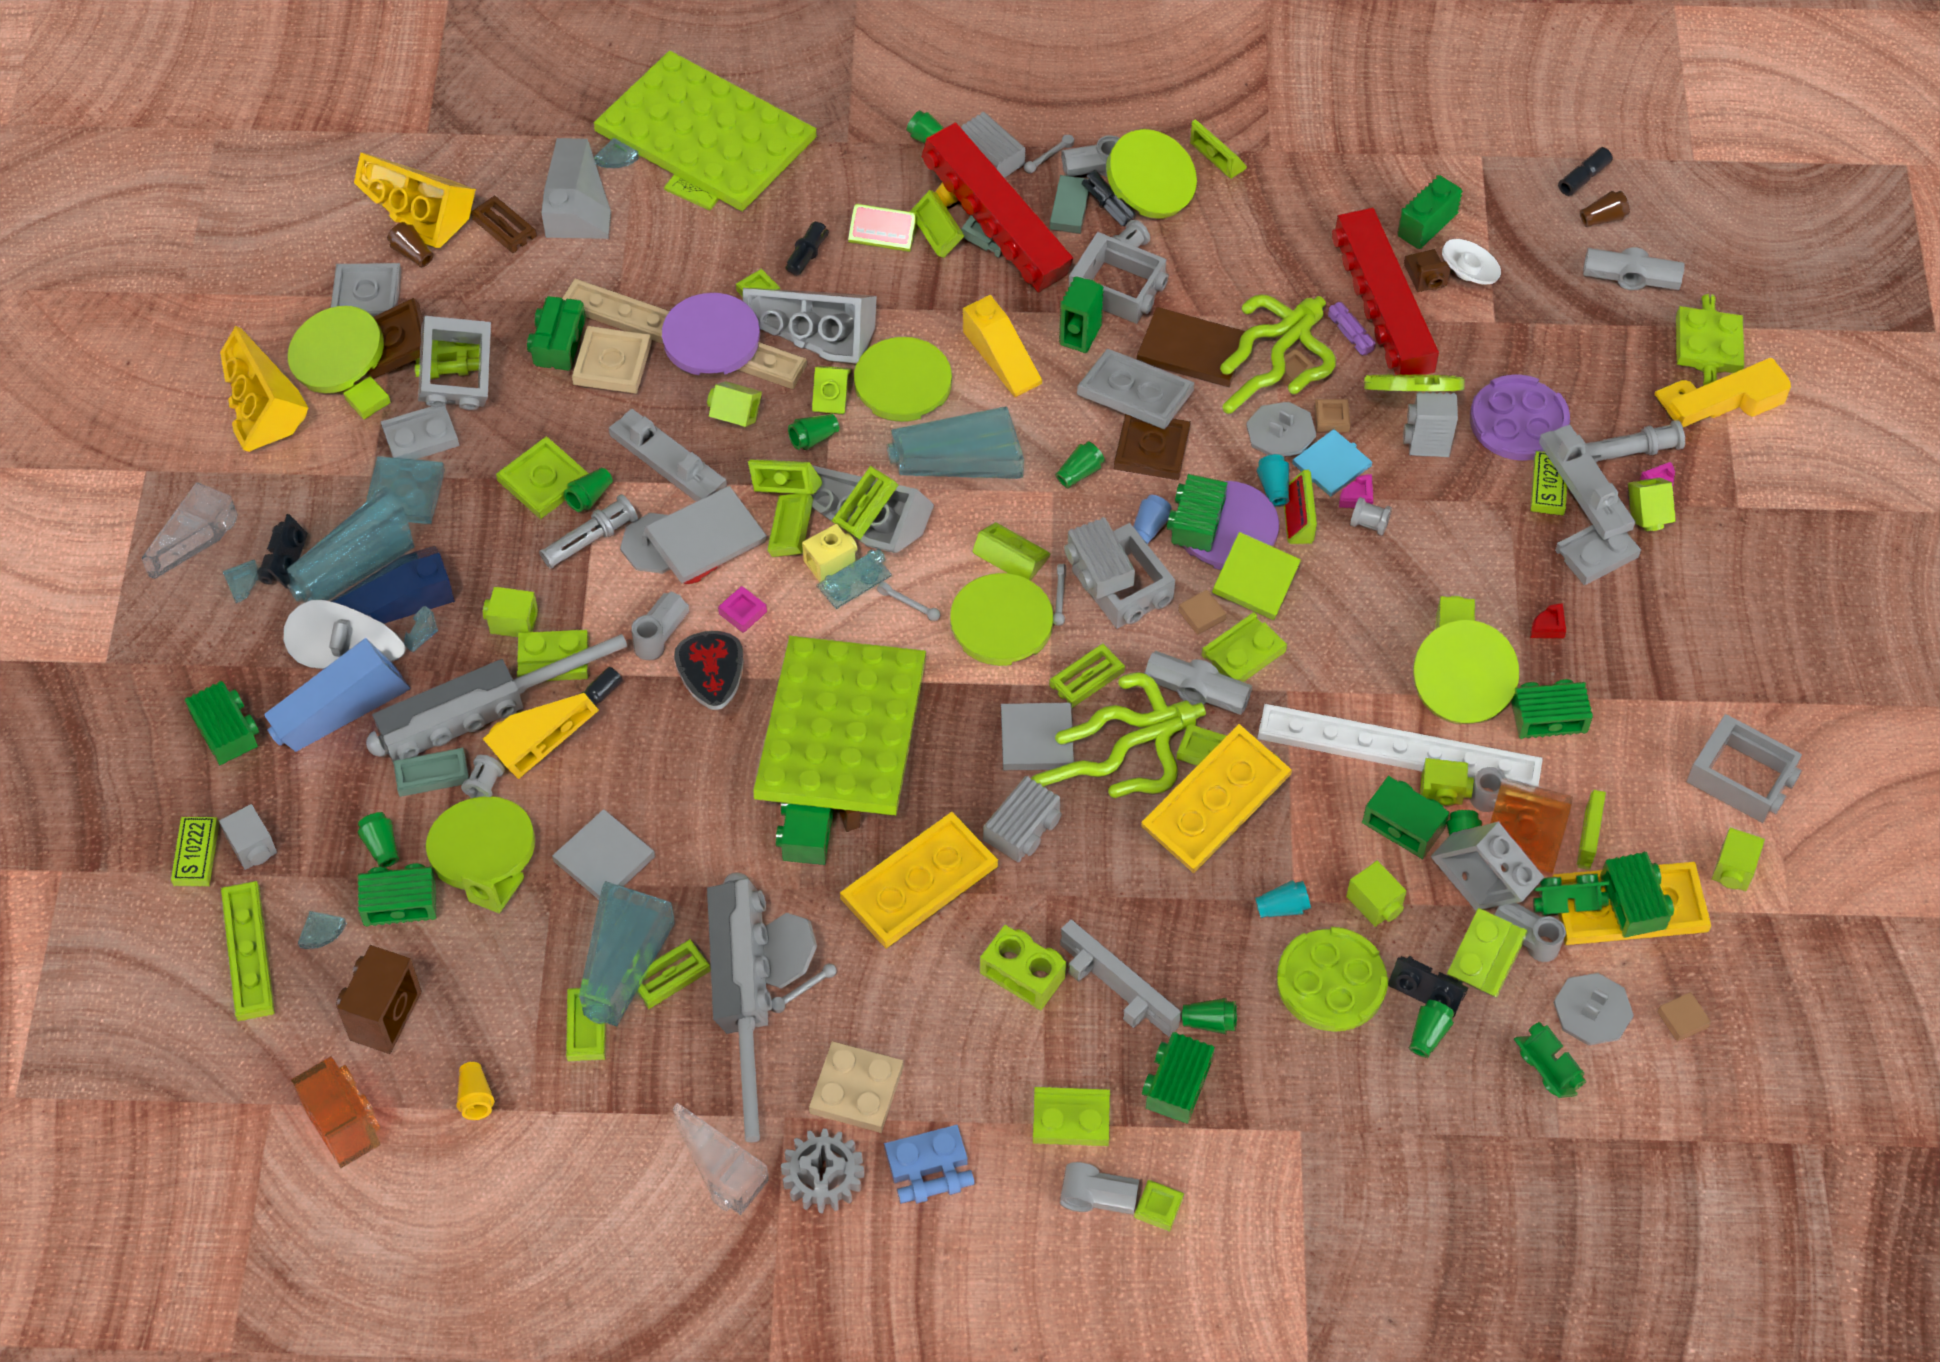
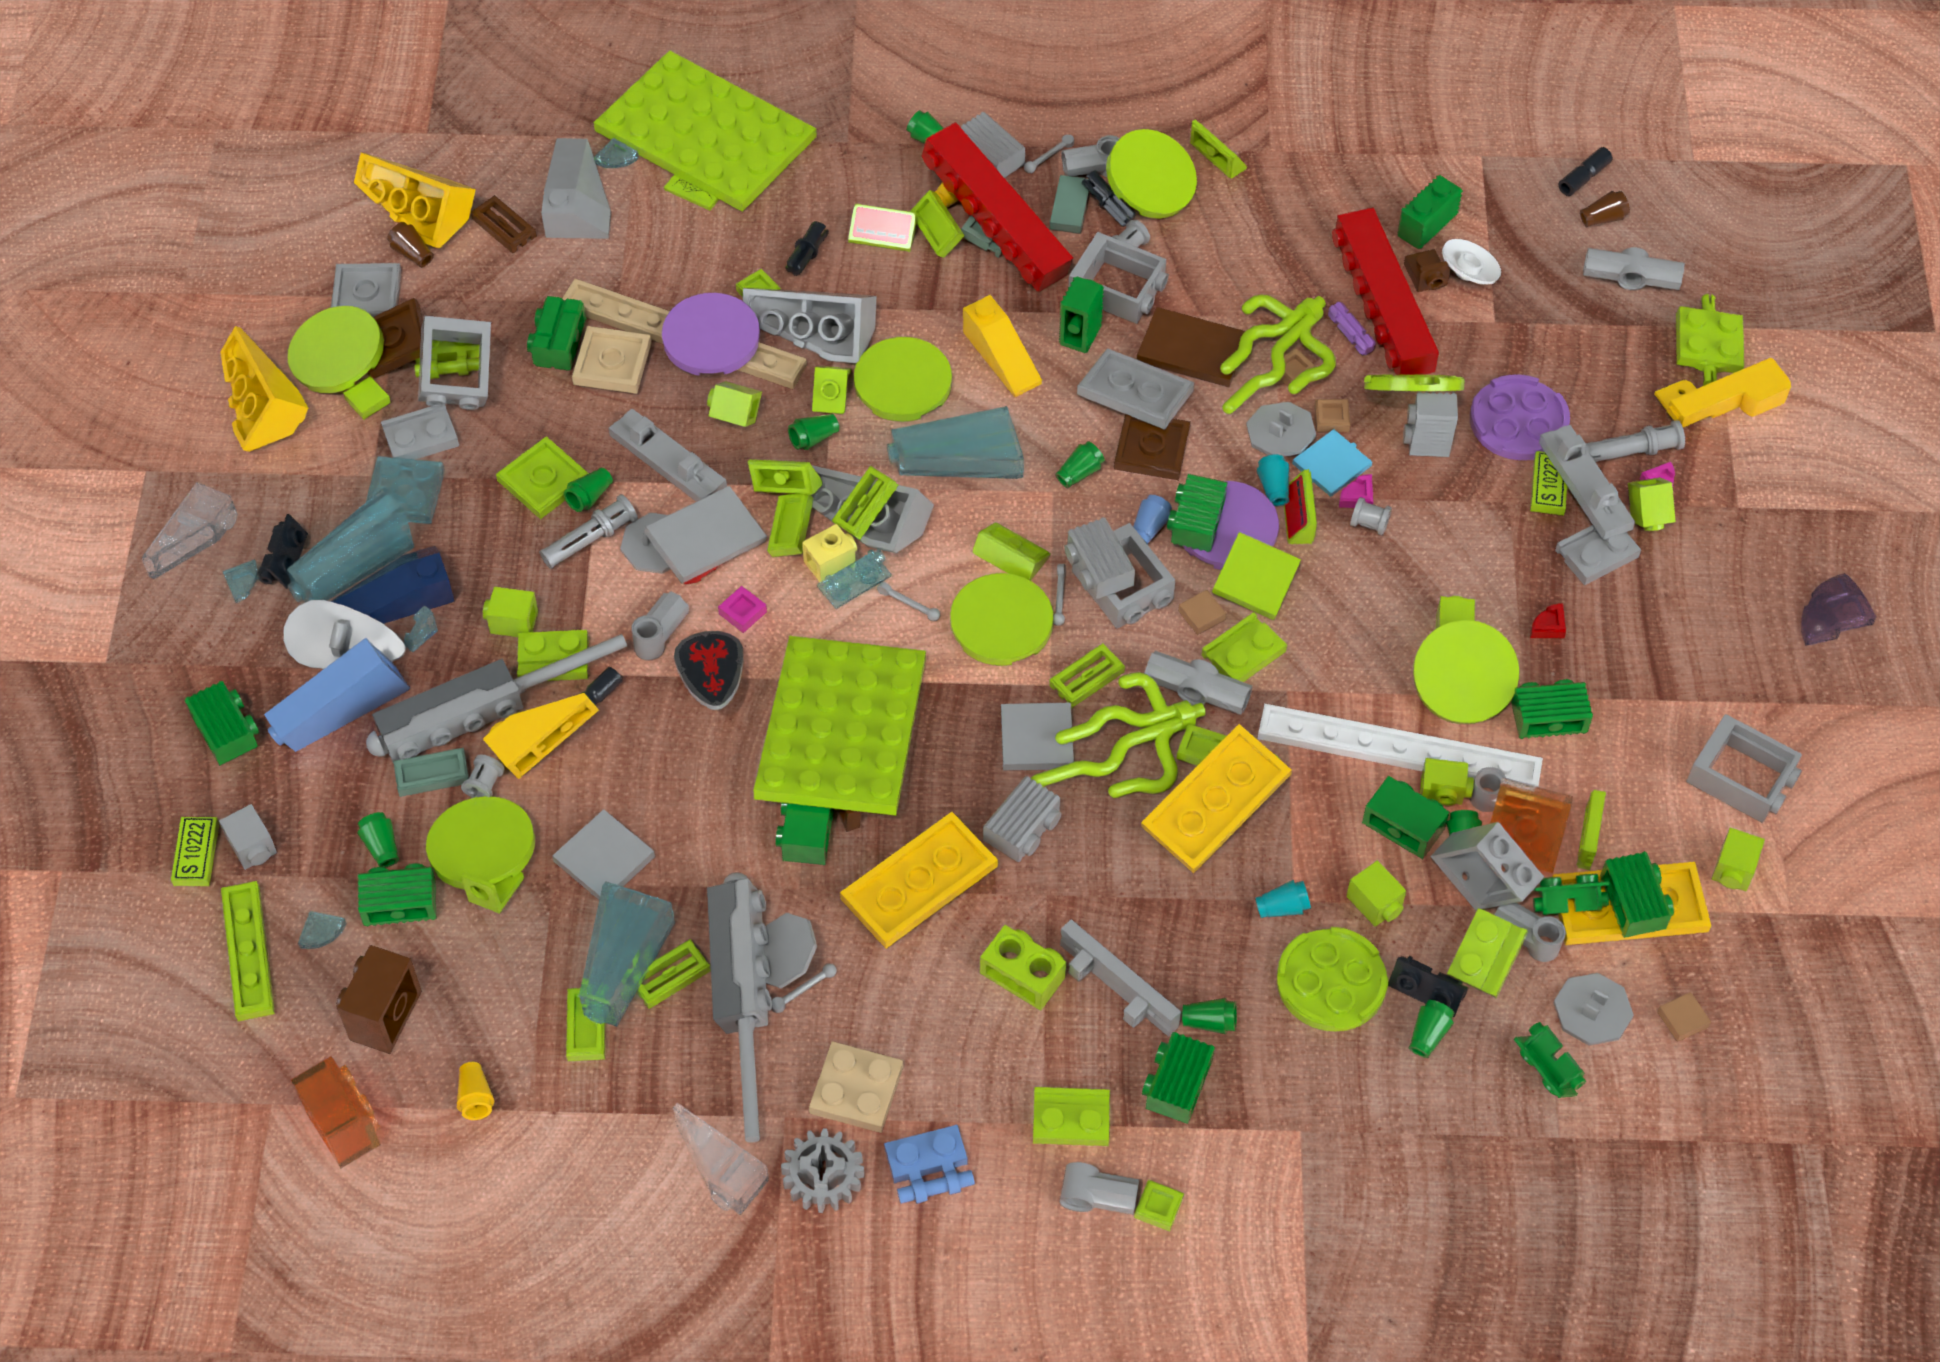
(1835, 608): none -> clear purple brick

